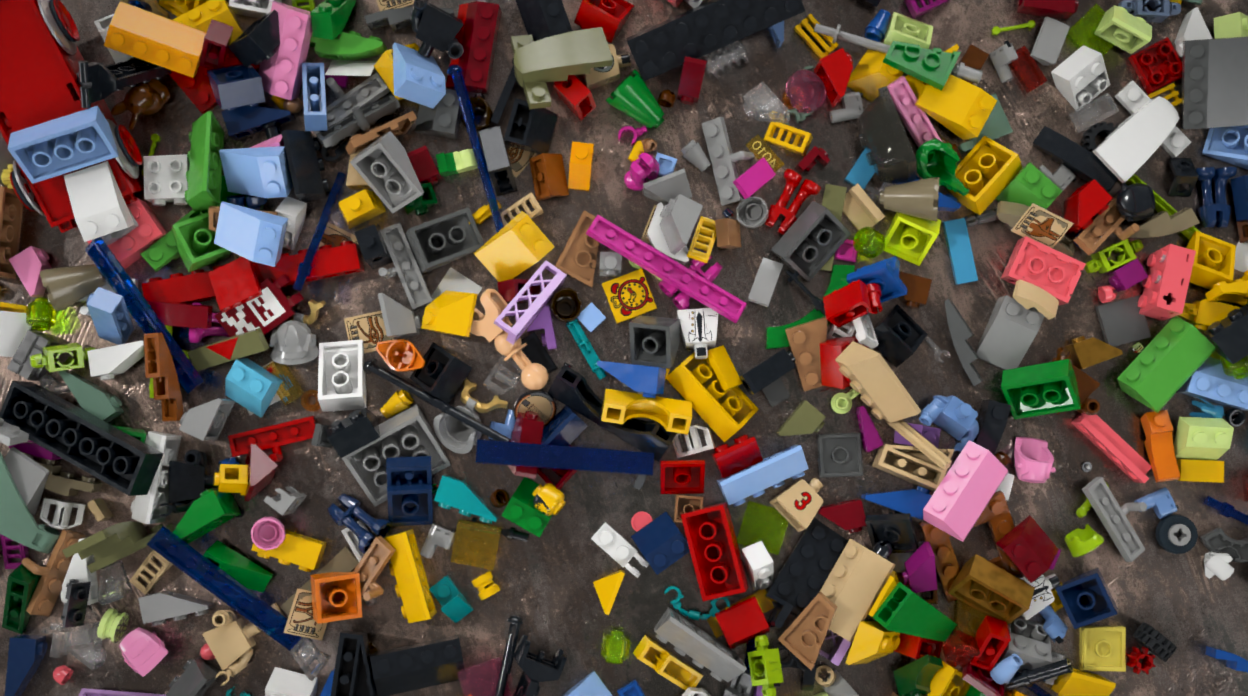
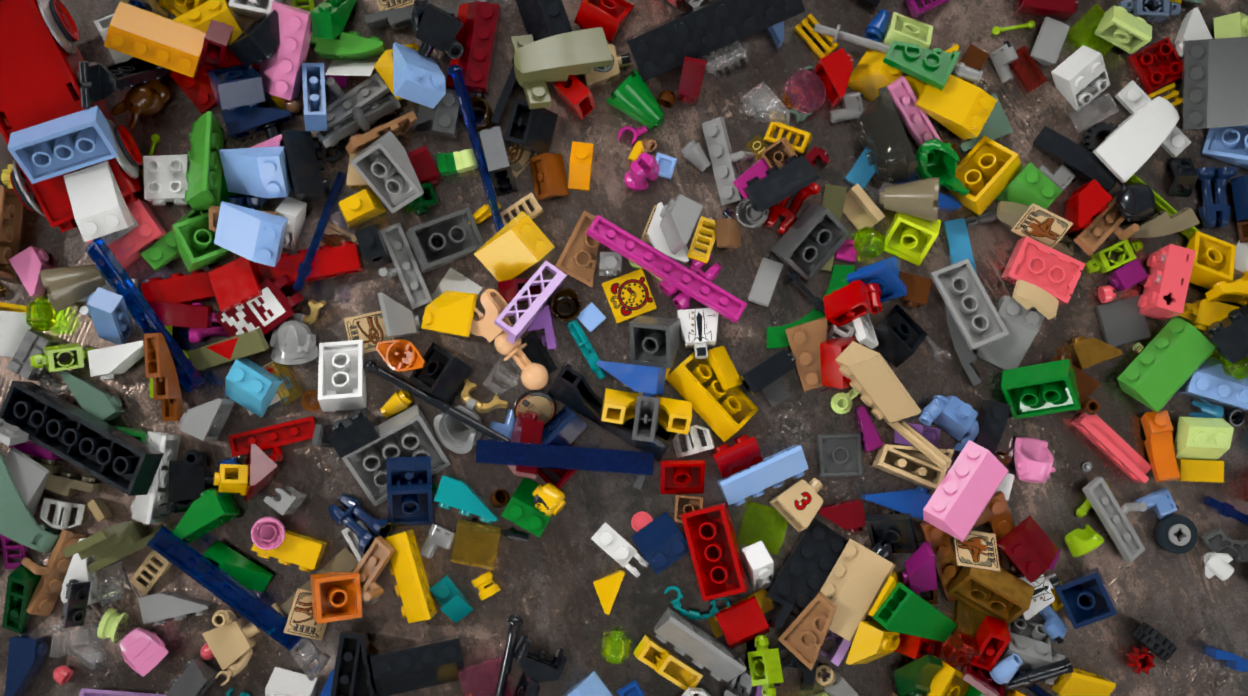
(646, 419): none -> flat silver slope
(668, 187): light grey slope -> none
(778, 153): none -> medium nougat piece
(780, 182): none -> black slope
(803, 420): olive slope -> none
(969, 304): none -> light grey slope
(978, 551): none -> sticker
(1102, 648): light yellow tile -> none

